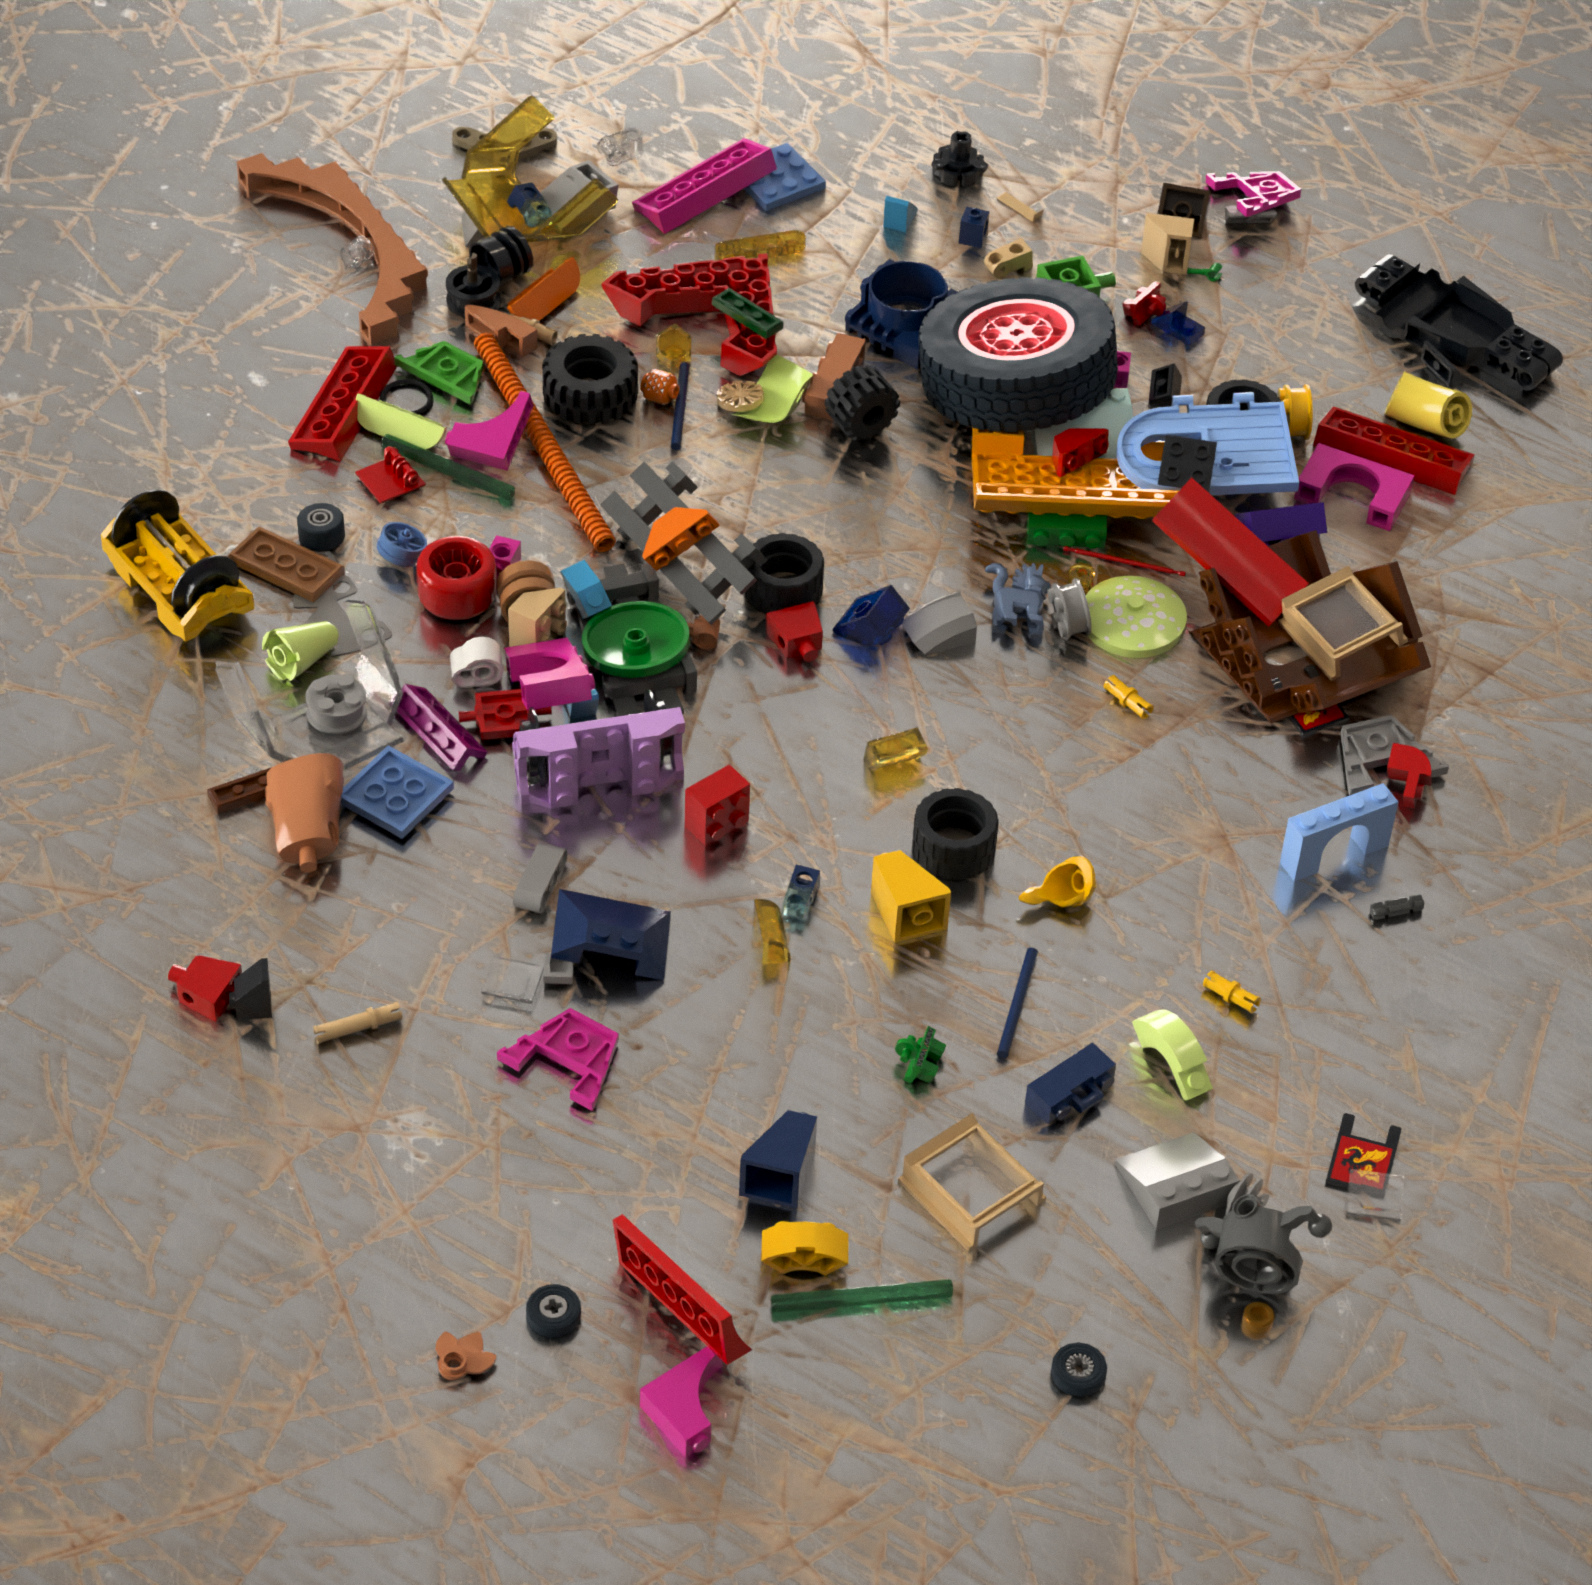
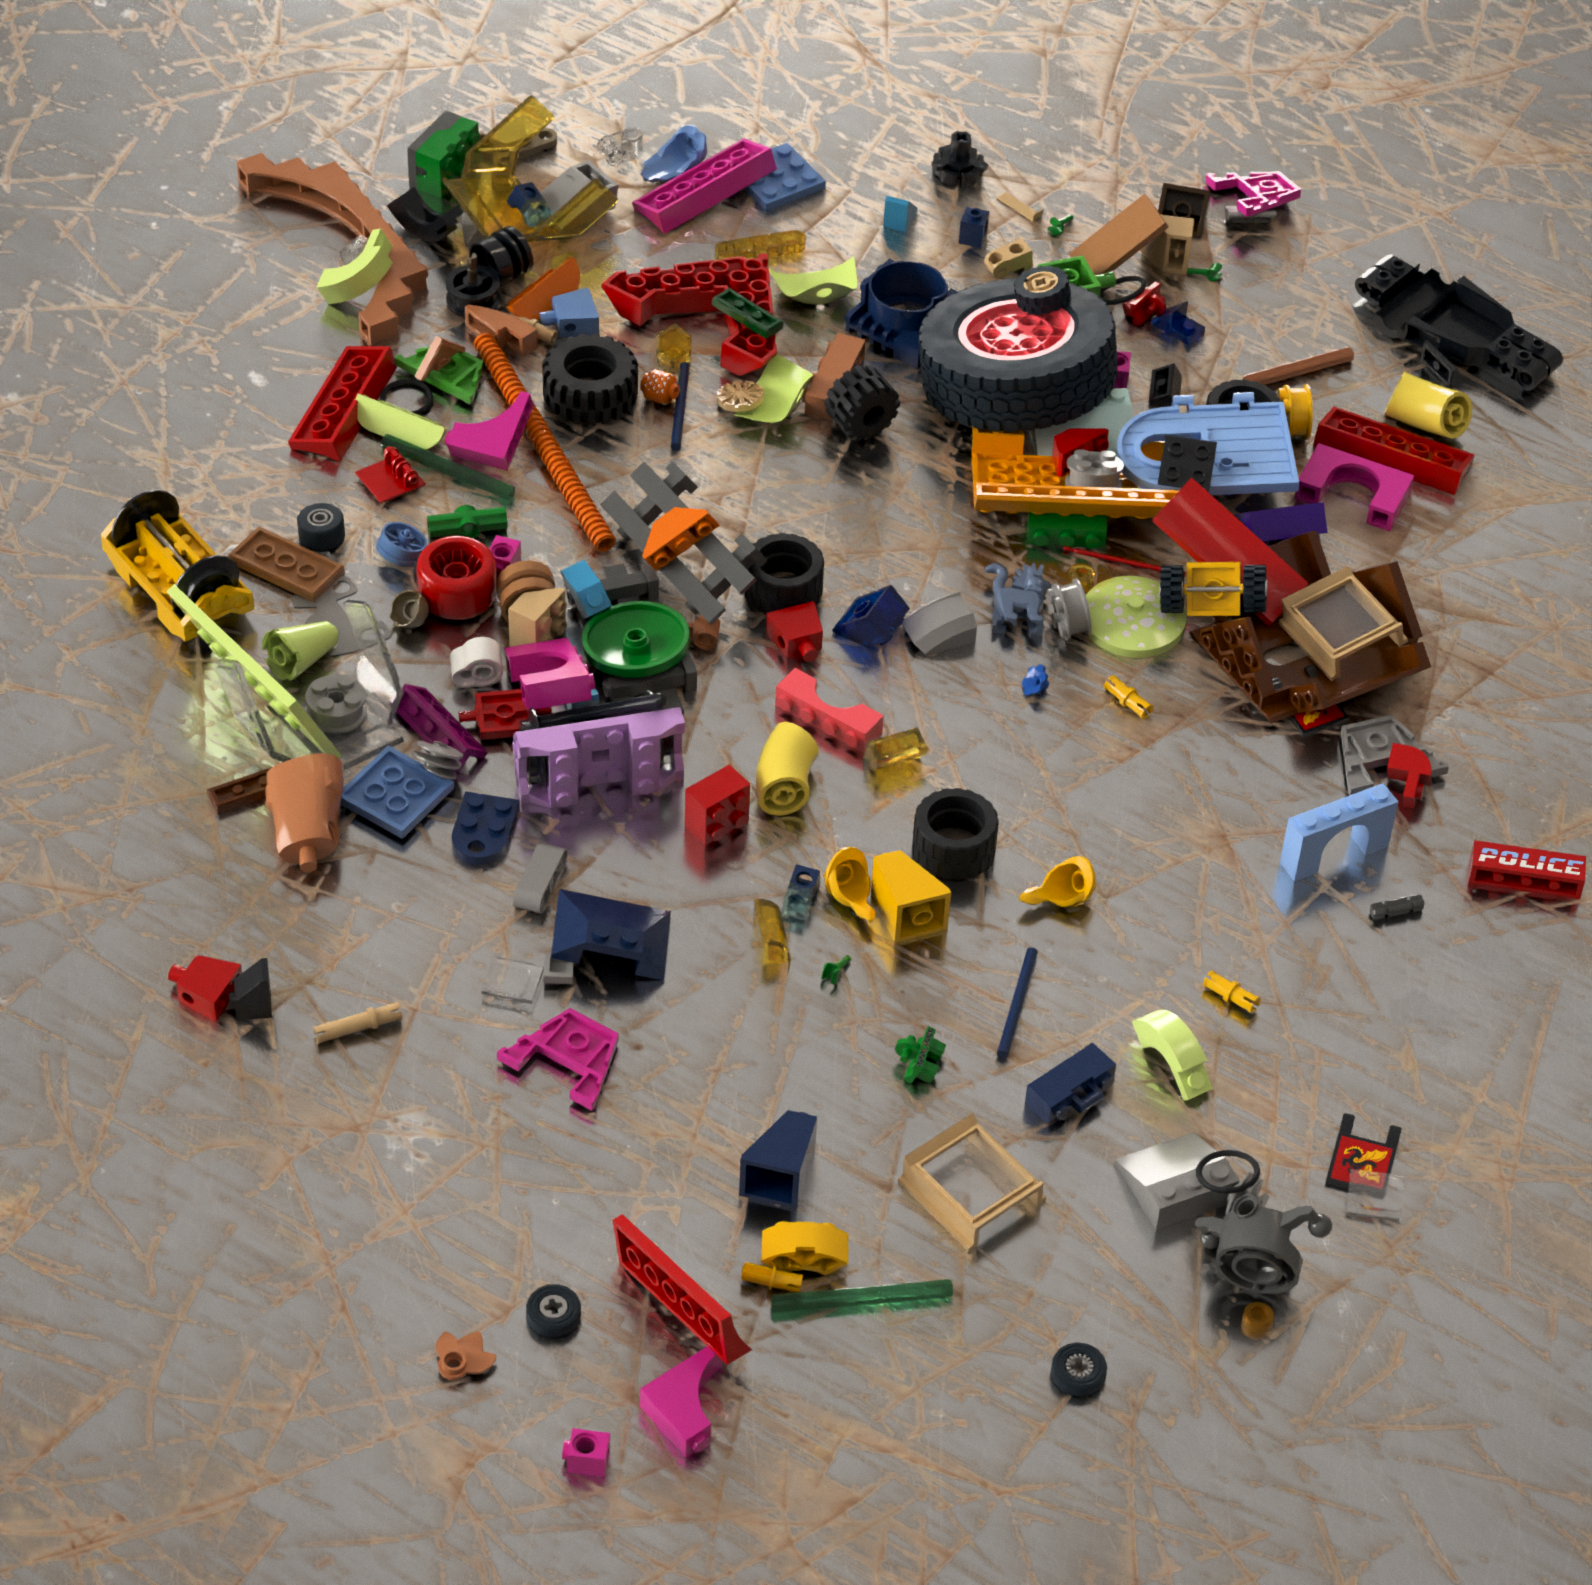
(256, 676): none -> yellowish green plate
(361, 274): none -> yellowish green arch
(409, 609): none -> dark tan hair
(422, 220): none -> black arch
(438, 356): none -> nougat tile
(441, 152): none -> green piece
(441, 759): none -> light grey piece
(467, 522): none -> green piece
(484, 824): none -> dark blue plate
(572, 314): none -> medium blue torso
(592, 1463): none -> dark pink brick
(605, 710): none -> black axle
(677, 155): none -> medium blue hair
(771, 1277): none -> yellow axle
(785, 769): none -> light yellow brick
(818, 286): none -> yellowish green piece
(833, 970): none -> green hand
(849, 881): none -> yellow piece
(851, 725): none -> coral arch
(1035, 680): none -> blue plant
(1042, 290): none -> black wheel
(1058, 225): none -> green hand
(1094, 469): none -> light grey wheel
(1122, 236): none -> medium nougat tile
(1128, 297): none -> black tyre
(1213, 588): none -> plate
(1228, 1190): none -> black tyre
(1302, 366): none -> nougat axle
(1527, 869): none -> red brick

